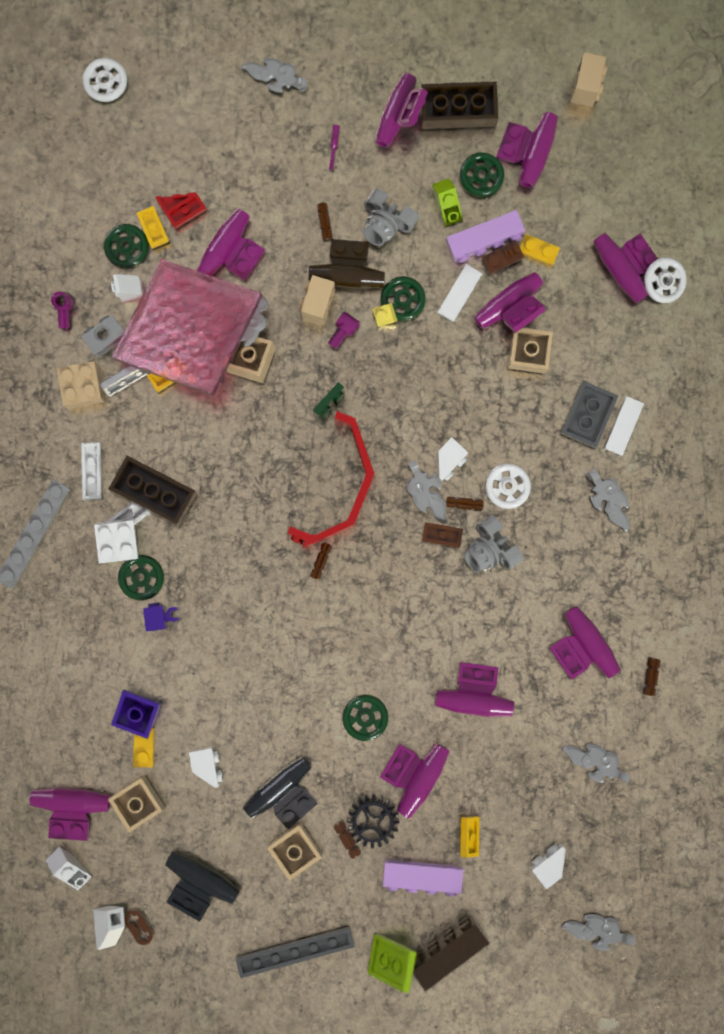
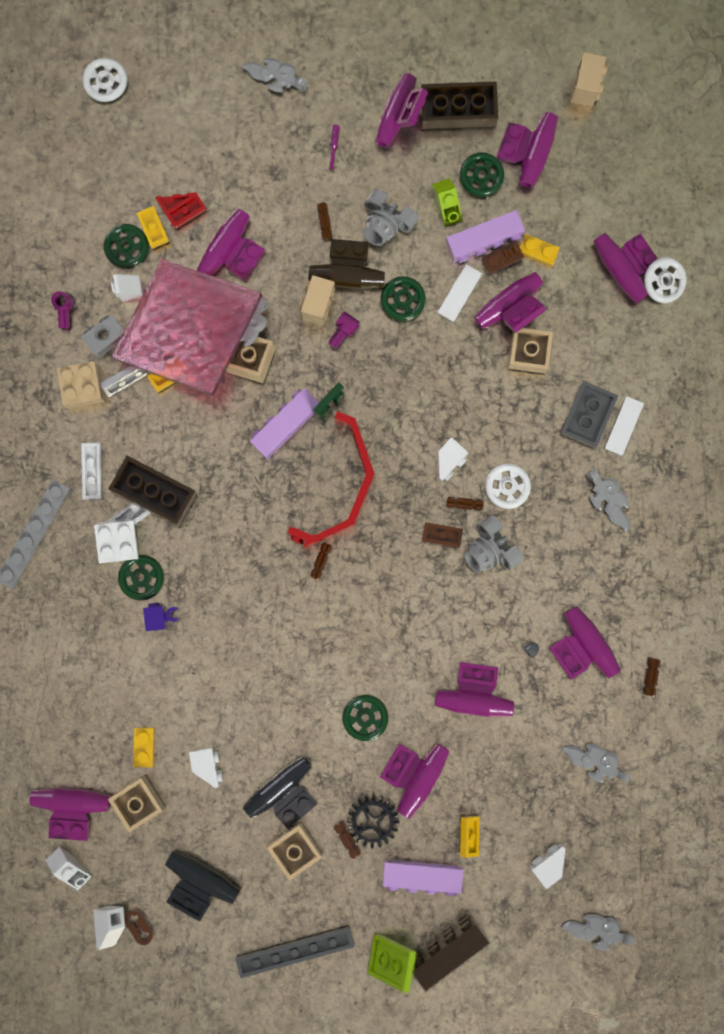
(136, 714): dark purple slope -> none
(284, 424): none -> lavender brick
(384, 314): light yellow plate -> none
(422, 496): light grey piece -> none
(531, 649): none -> dark grey hinge

